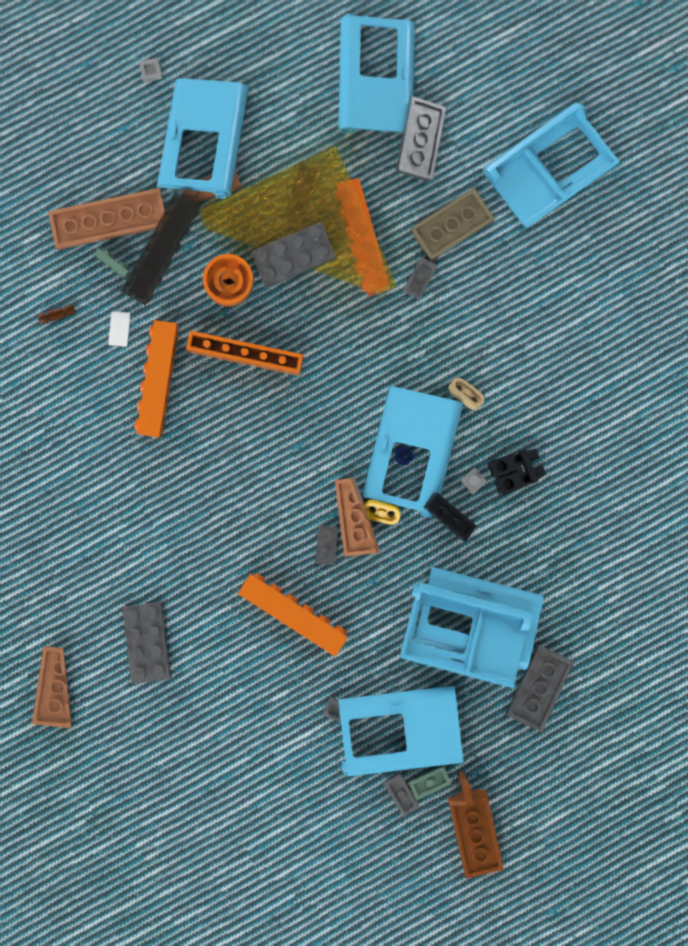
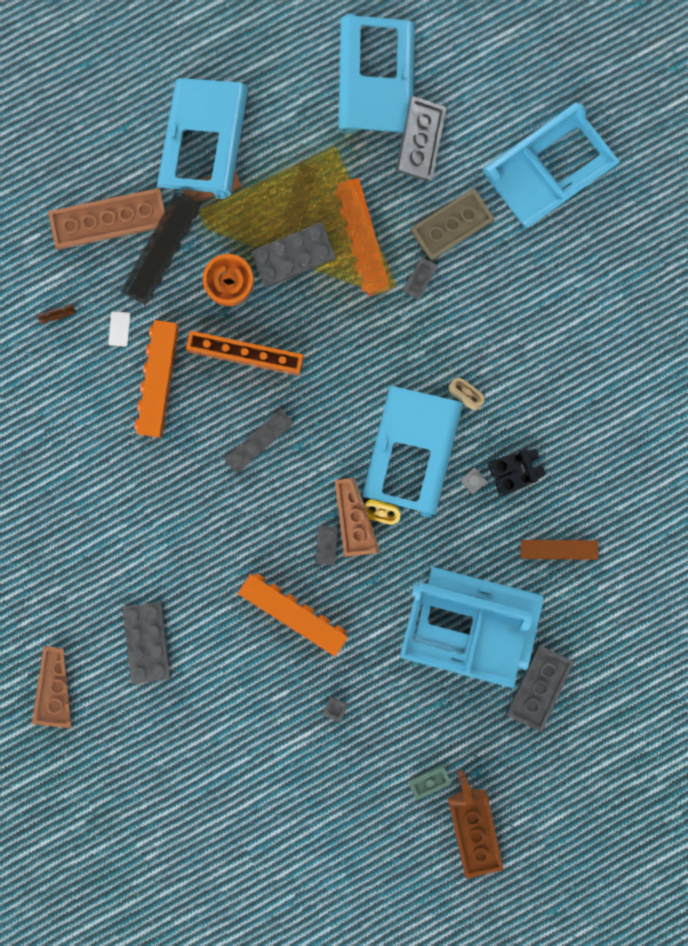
(107, 258): sand green plate -> none
(150, 70): light grey plate -> none
(259, 441): none -> flat silver plate
(401, 794): flat silver plate -> none
(409, 455): clear blue plate -> none
(429, 727): medium azure piece -> none
(450, 516): black plate -> none
(559, 549): none -> dark orange tile

